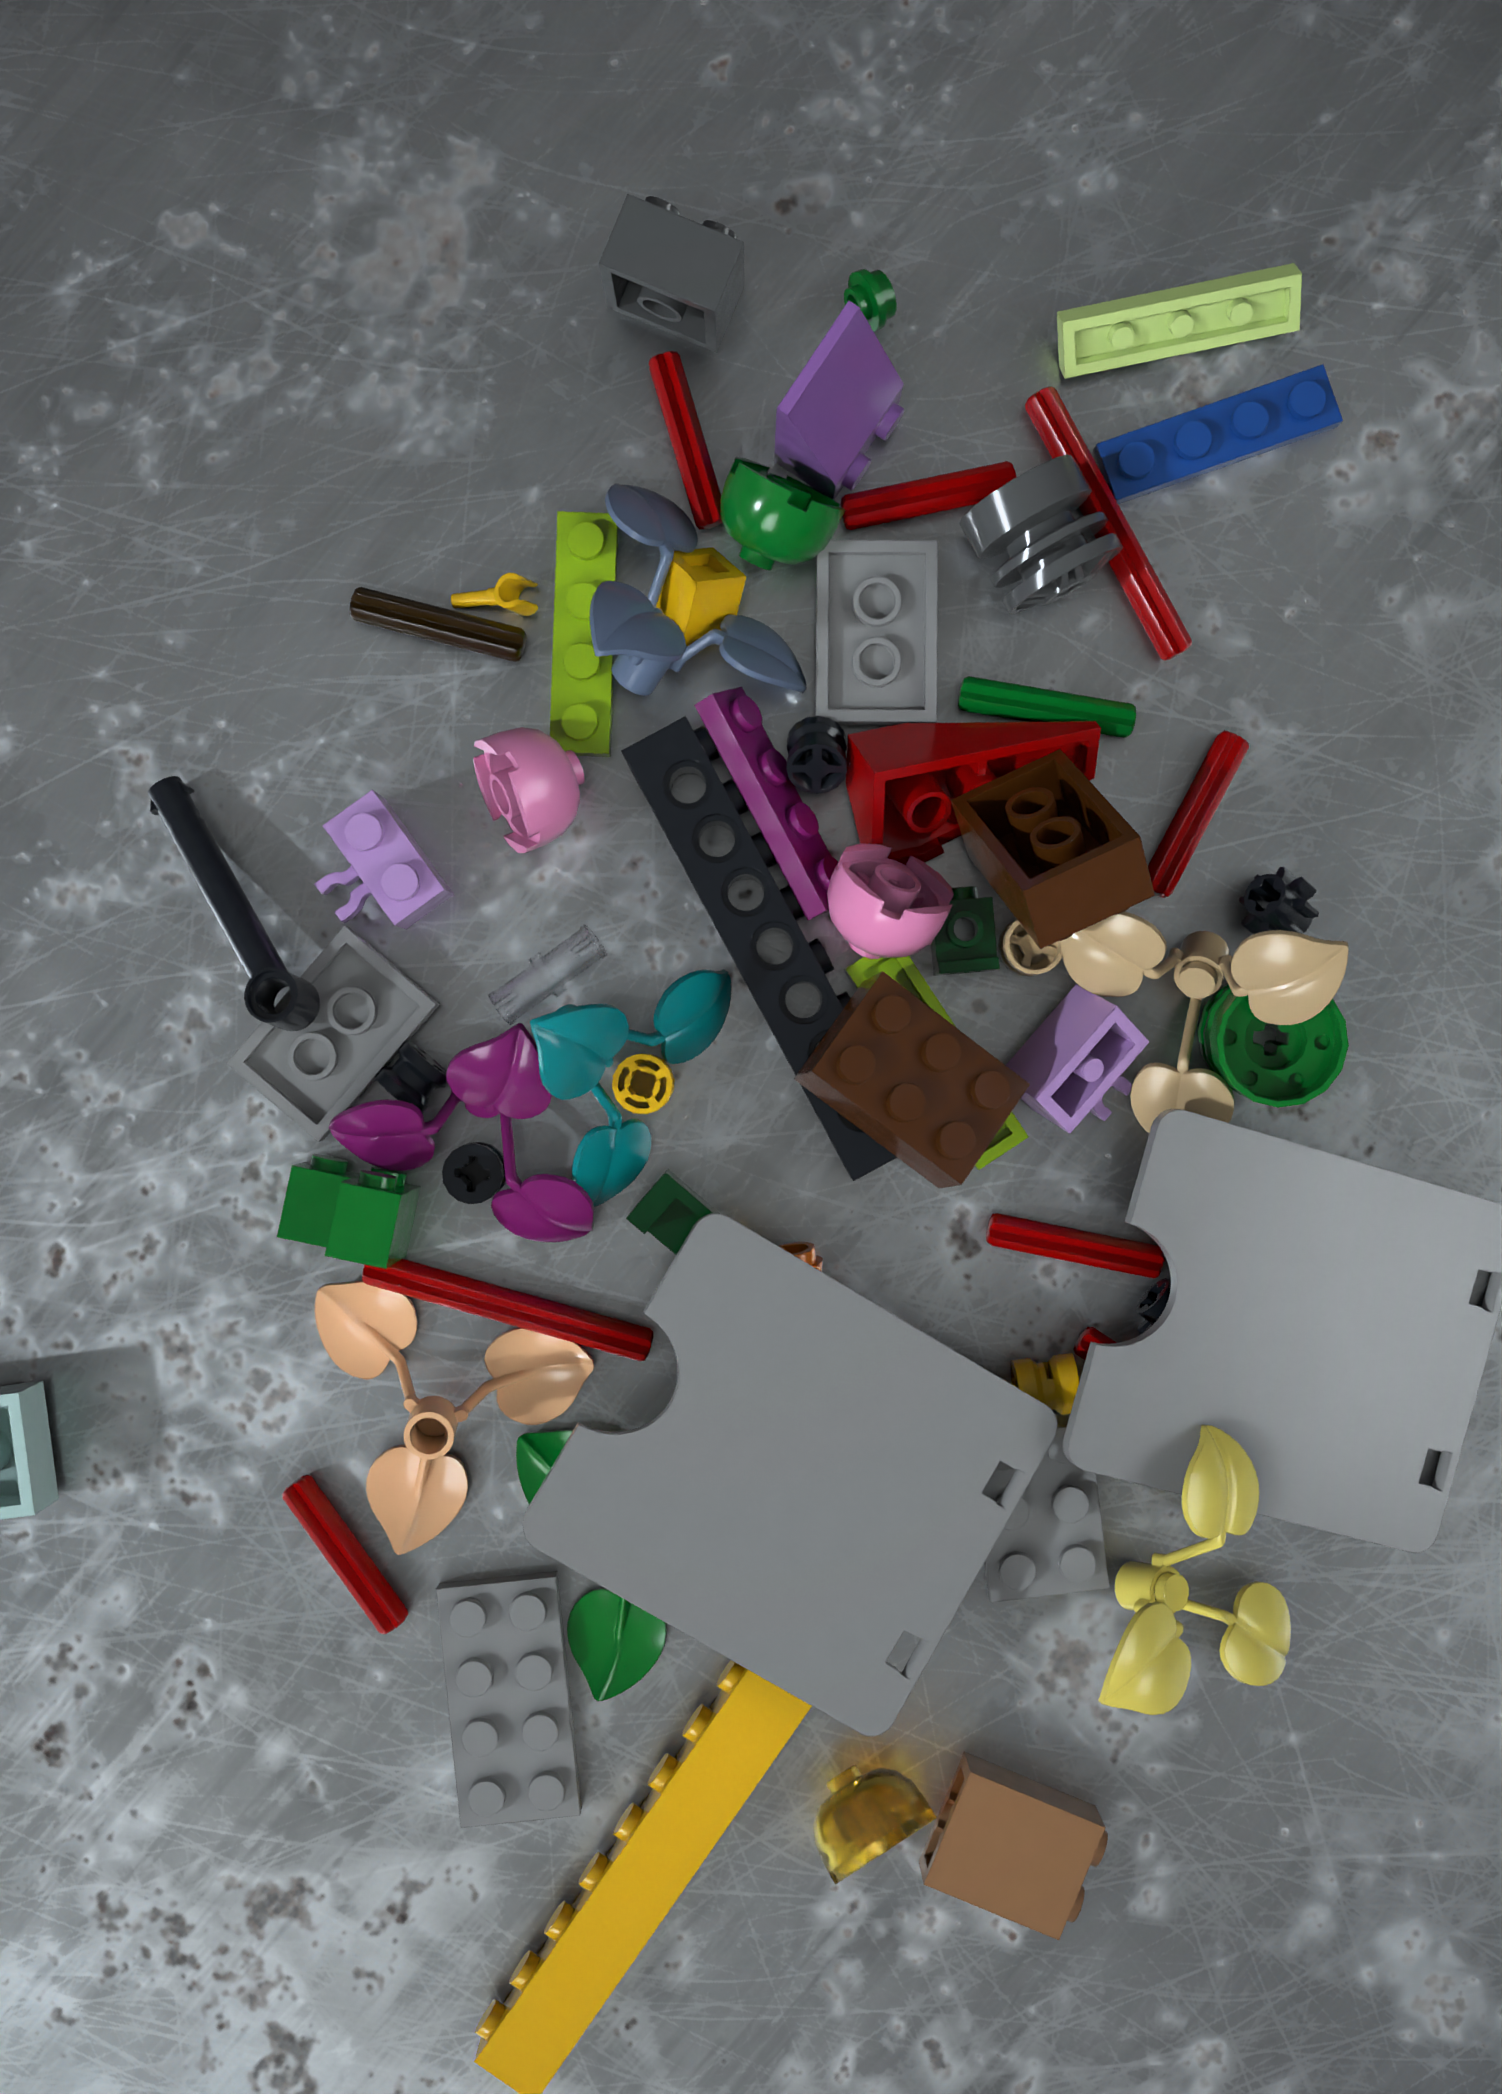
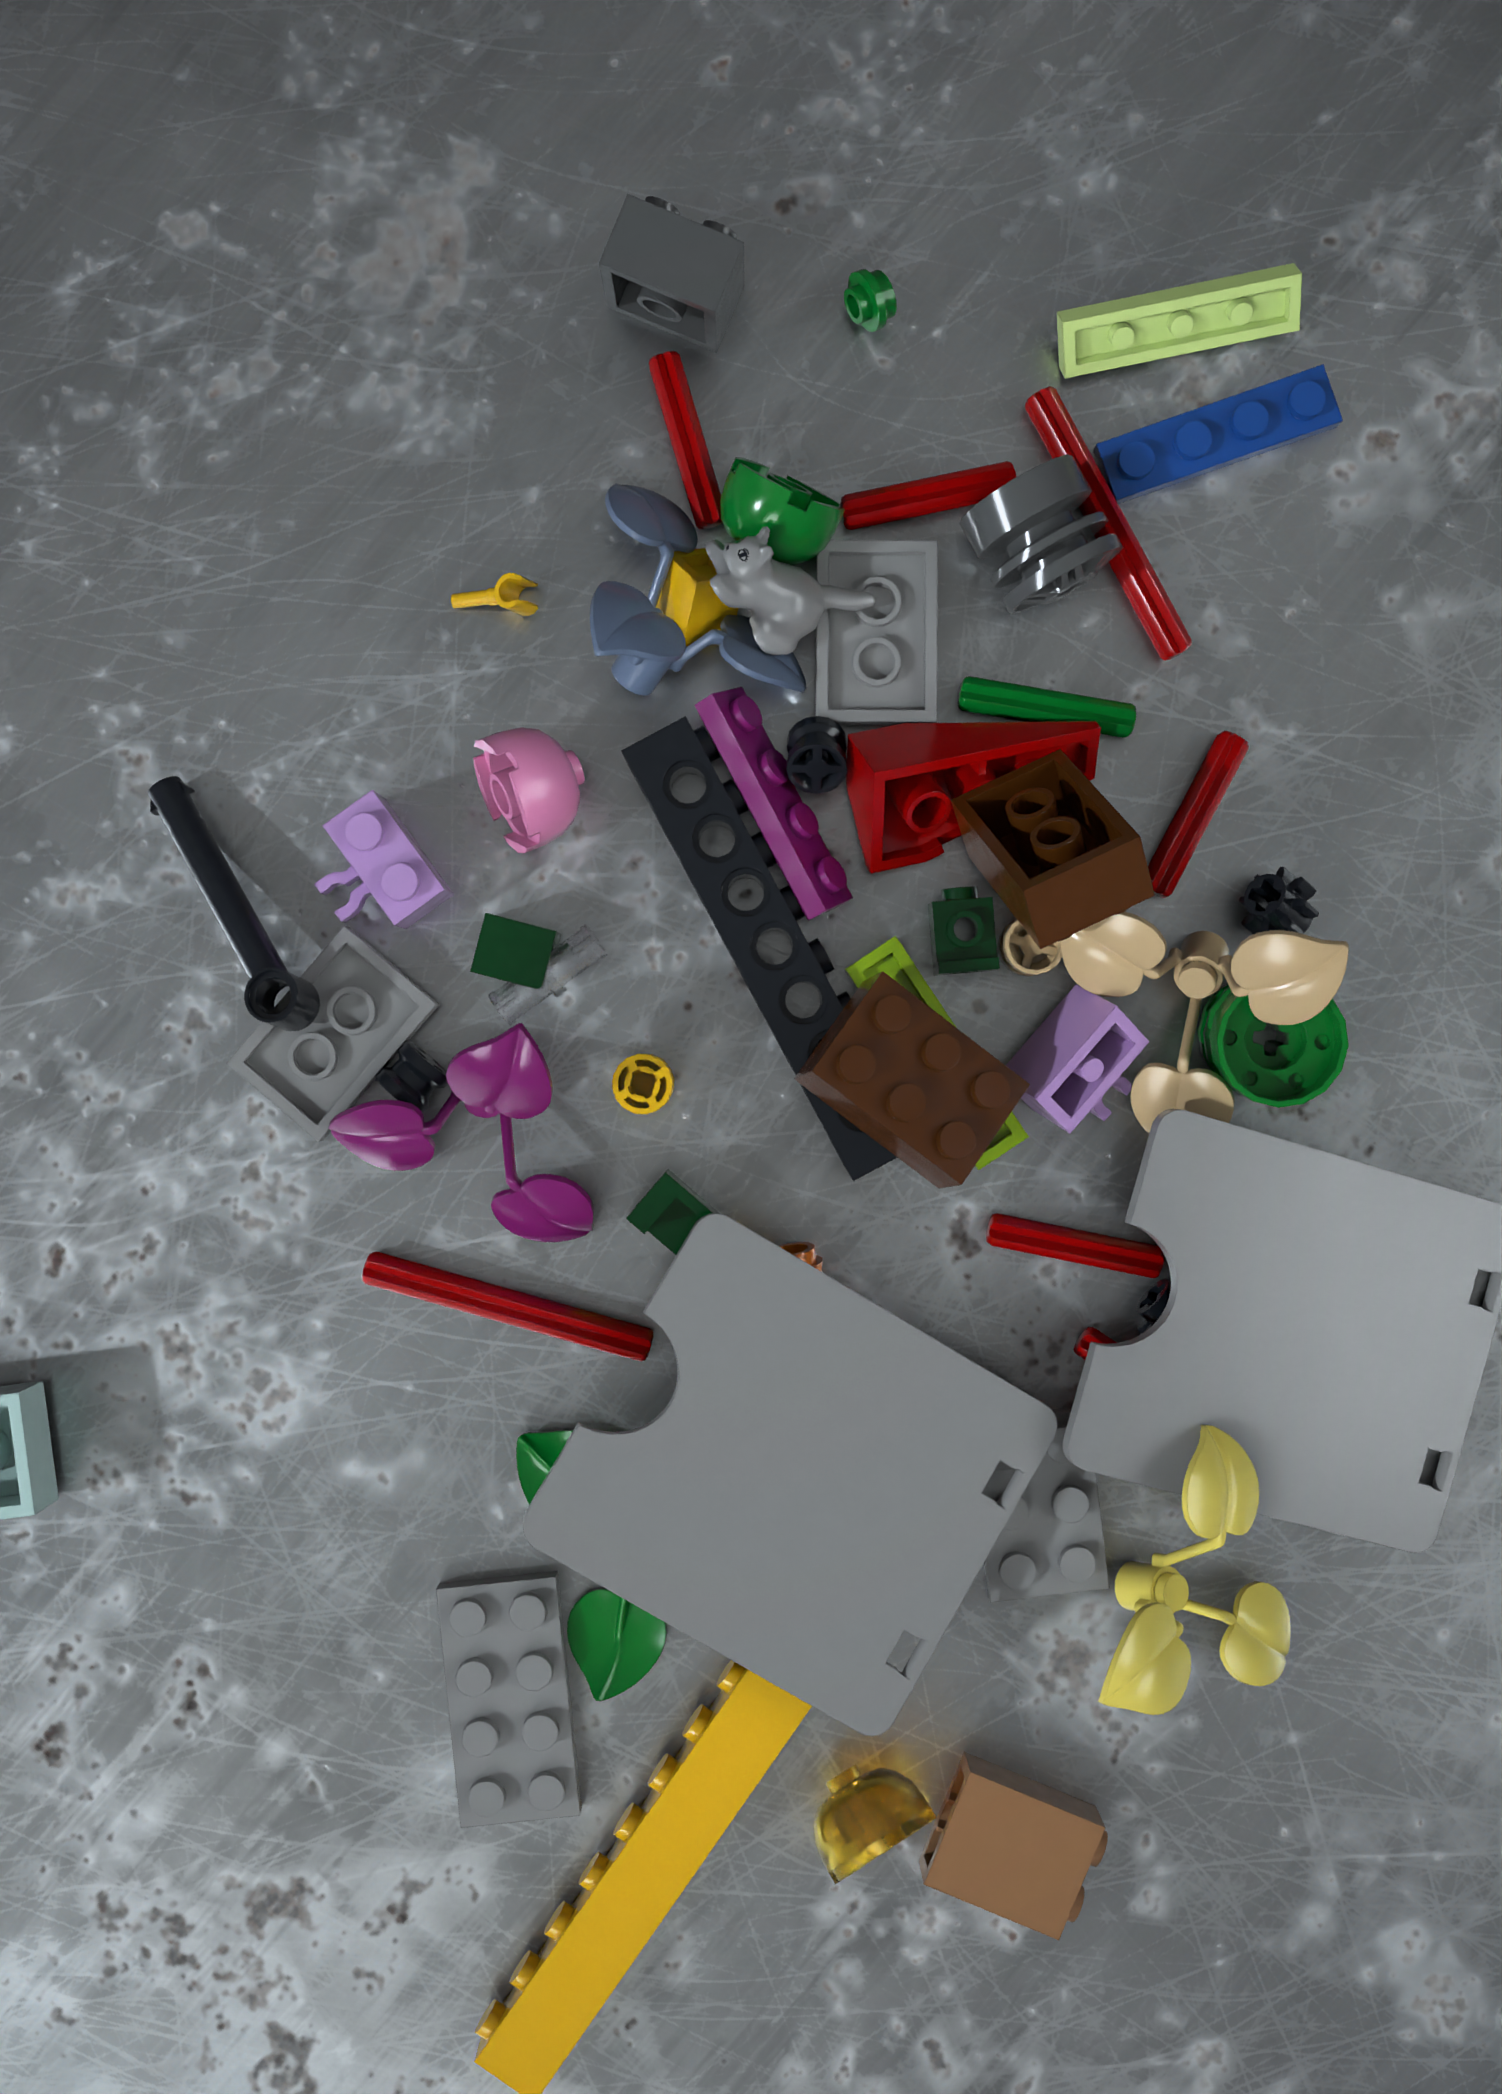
(345, 1554): red axle -> none
(350, 1213): green brick -> none
(417, 1485): light nougat plant -> none
(437, 624): dark brown axle -> none
(487, 1163): black wheel -> none
(514, 951): none -> dark green panel
(579, 678): lime plate -> none
(579, 1044): teal plant -> none
(780, 596): none -> light grey animal
(838, 407): medium lavender slope -> none
(886, 905): bright pink cylinder -> none
(1049, 1382): yellow wheel -> none

